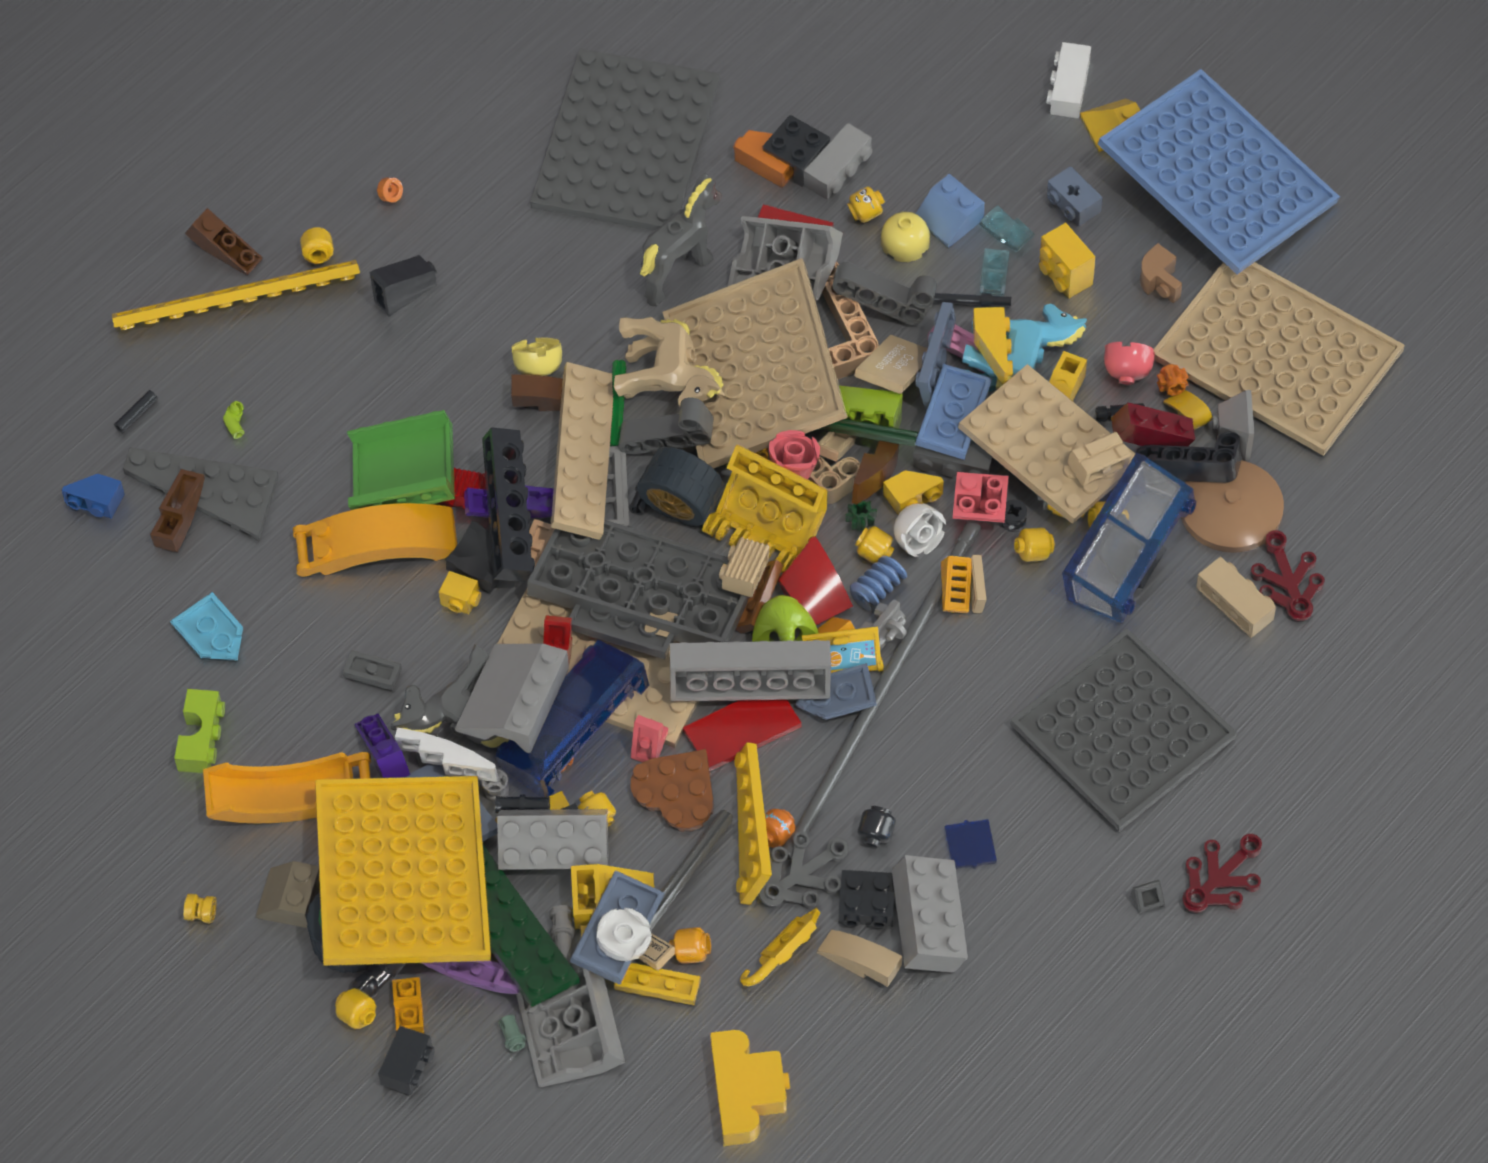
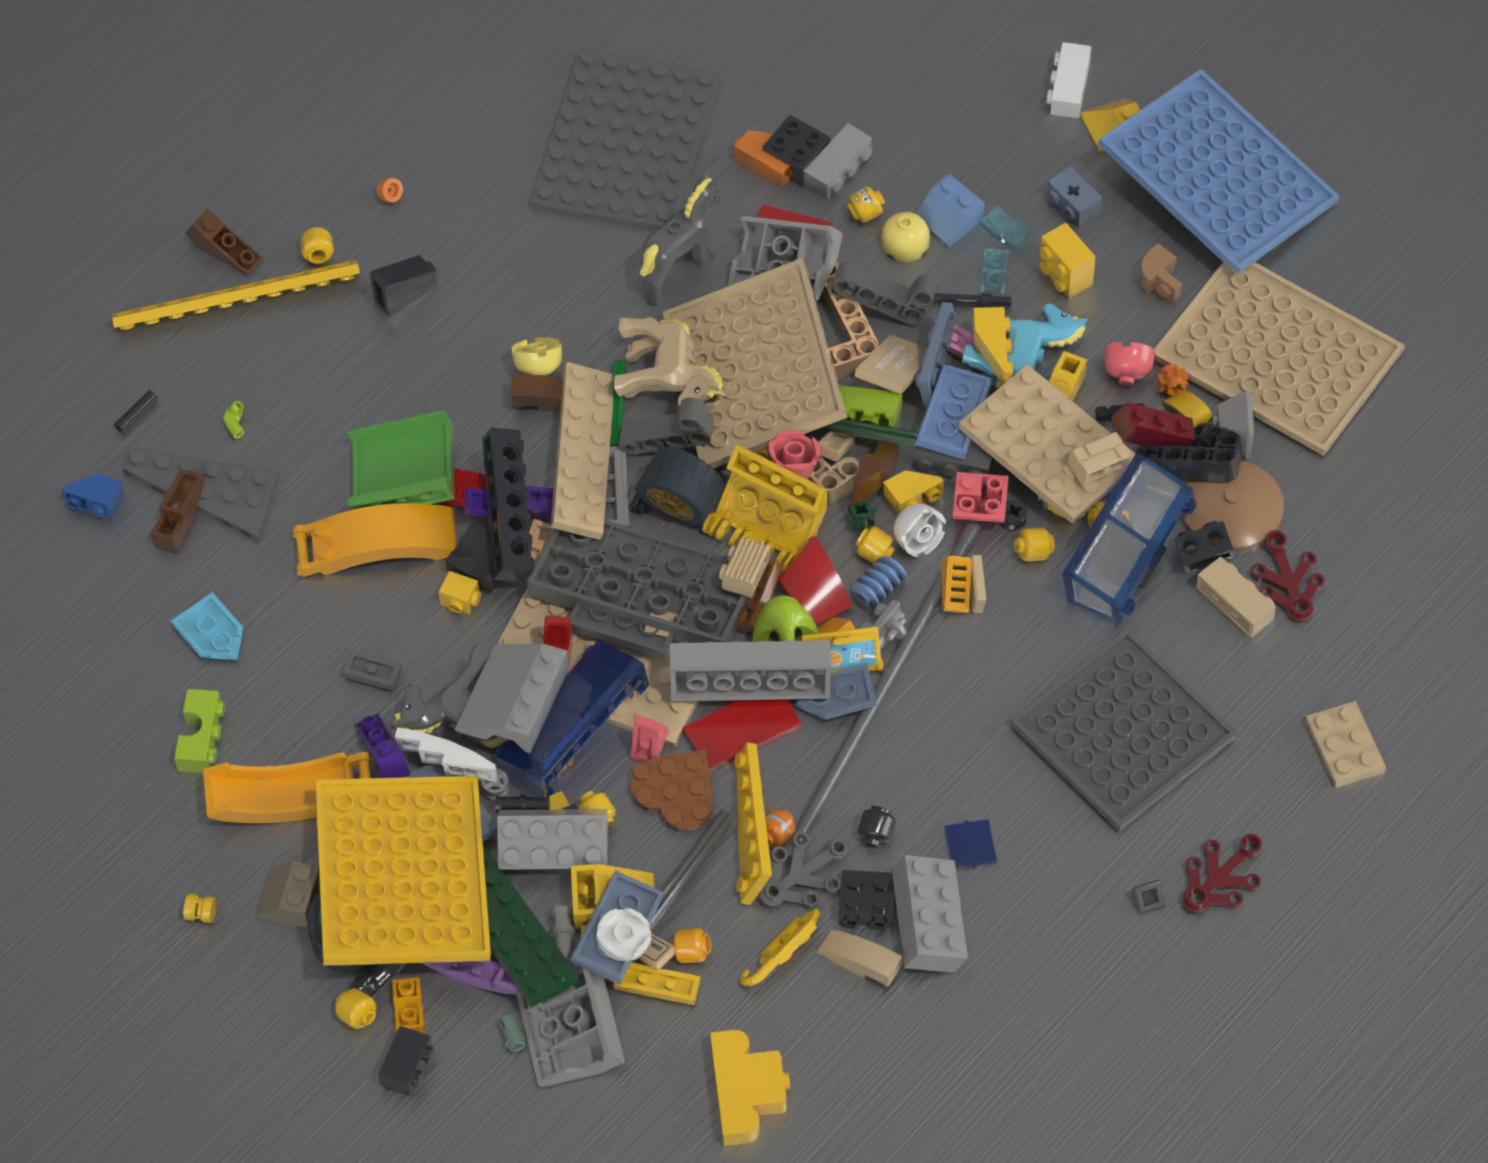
(1205, 435): none -> black gear
(1206, 552): none -> black brick
(1345, 744): none -> tan plate

